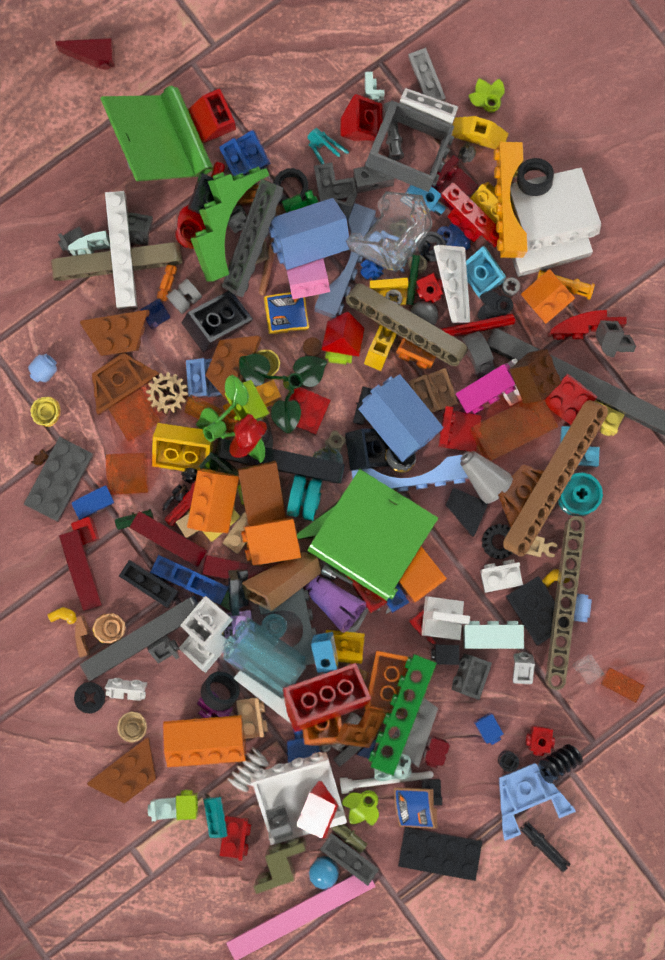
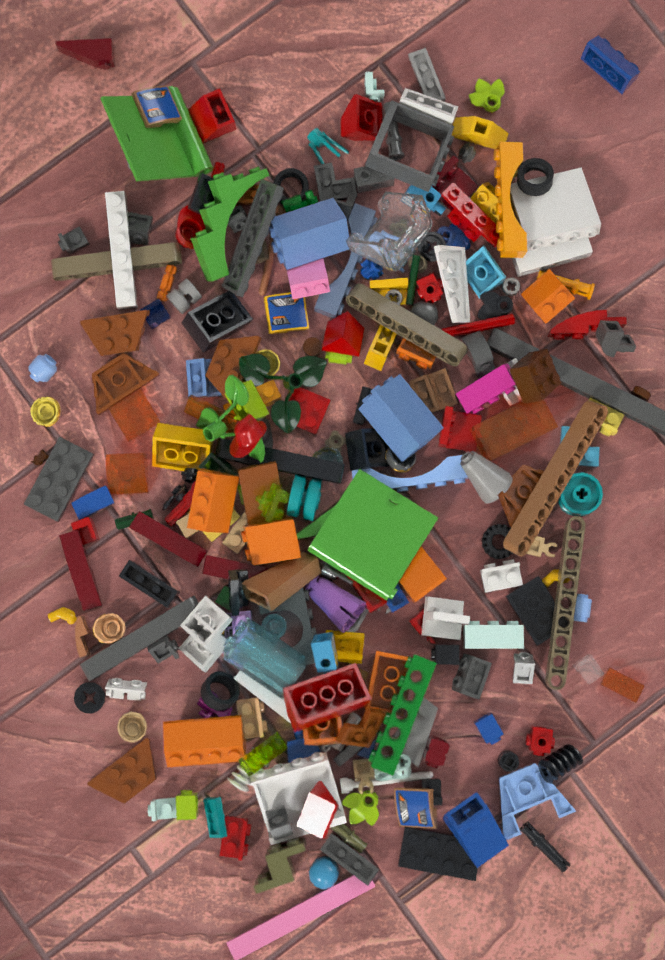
(89, 243): light aqua slope -> none
(156, 106): none -> slope
(163, 401): tan gear -> none
(189, 579): blue slope -> none
(244, 154): blue slope -> none
(262, 754): none -> clear neon green plate
(269, 502): none -> clear neon green hips
(364, 773): none -> tan plate
(466, 509): black wing -> none
(476, 829): none -> blue slope
(568, 398): red plate -> none
(610, 64): none -> blue slope
(641, 393): none -> reddish brown tile

